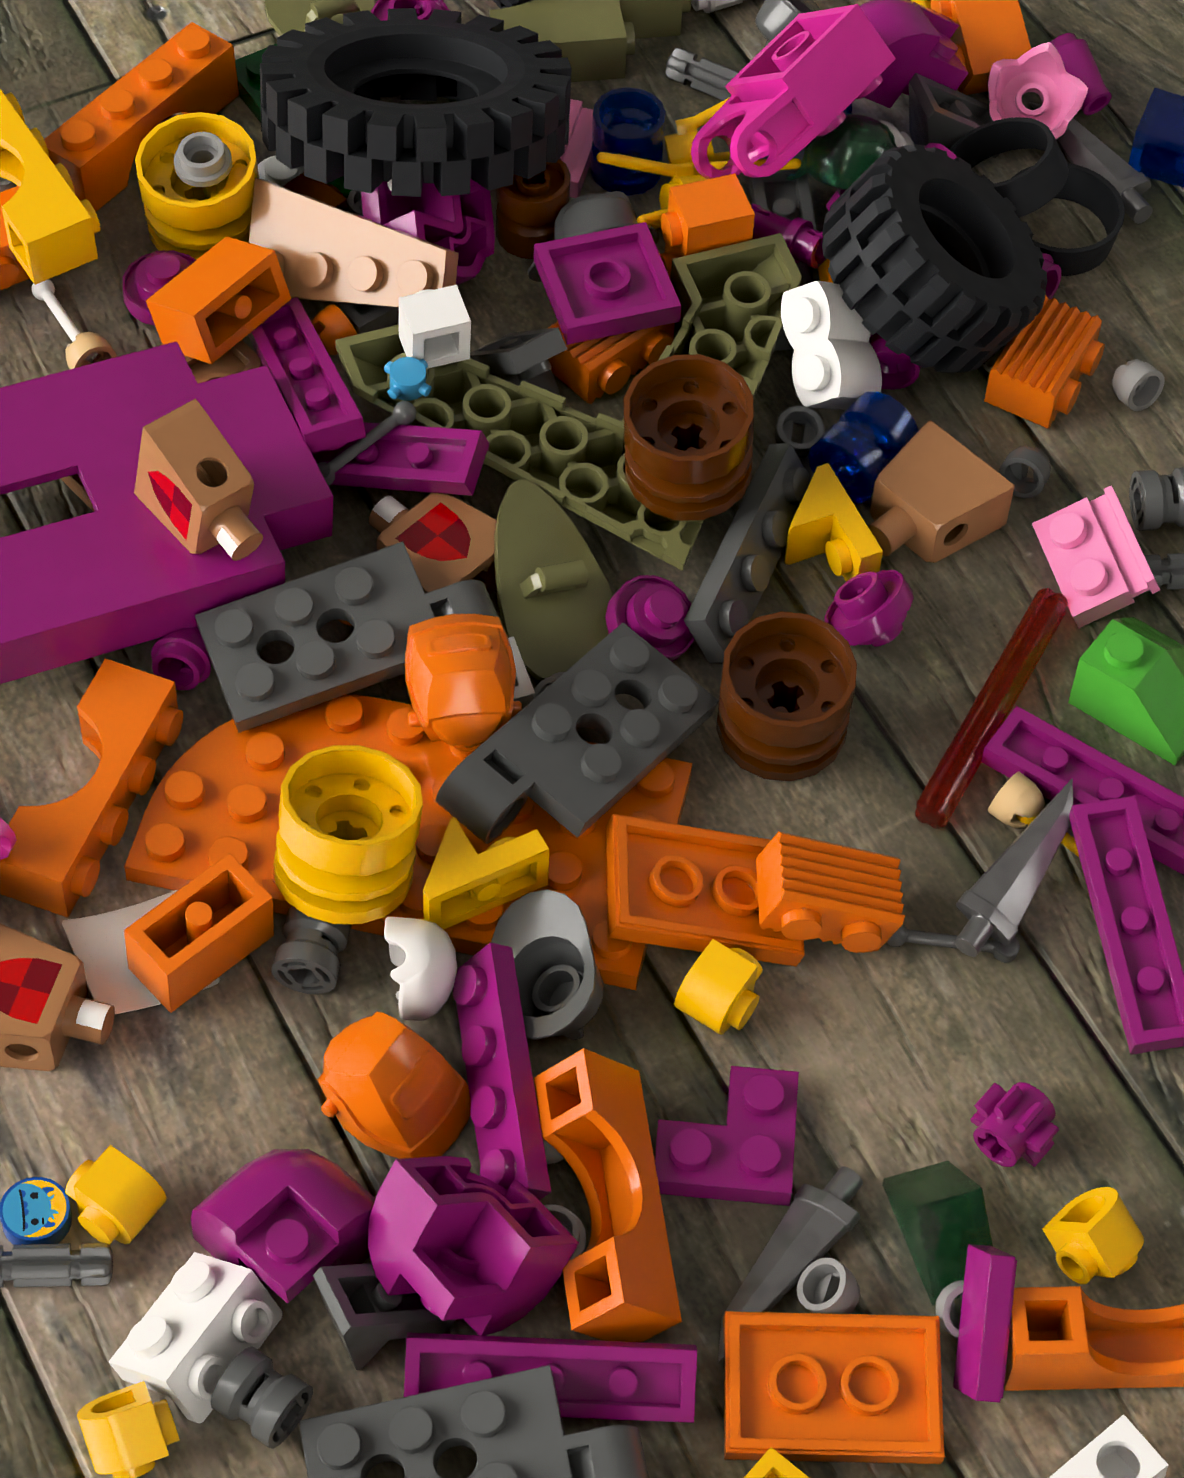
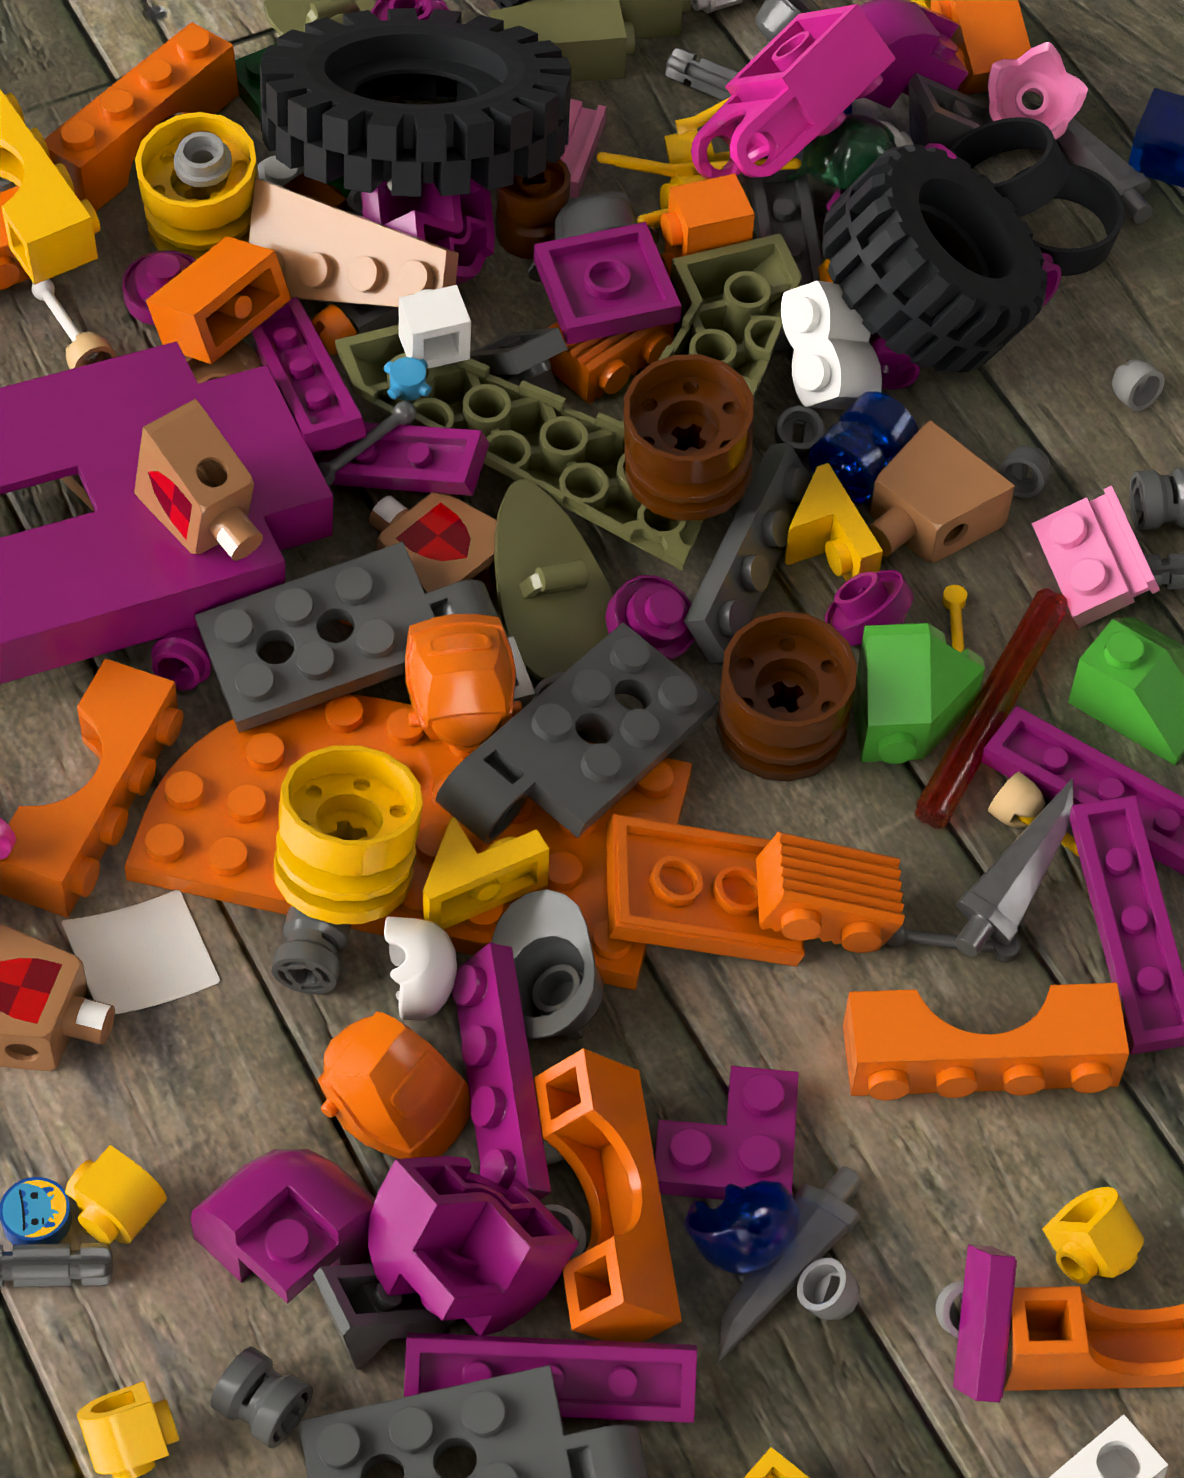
(196, 1332): white bracket -> none
(199, 932): orange brick -> none
(631, 125): clear blue wheel -> none
(720, 988): yellow plate -> none
(747, 1228): none -> clear blue hair
(798, 234): magenta pin -> none
(833, 1387): orange tile -> none
(905, 1048): none -> orange arch
(910, 691): none -> bright green slope
(939, 1217): clear green slope -> none
(955, 599): none -> yellow hinge
(1014, 1124): magenta gear -> none
(1044, 362): orange brick -> none
(1081, 64): magenta cone -> none

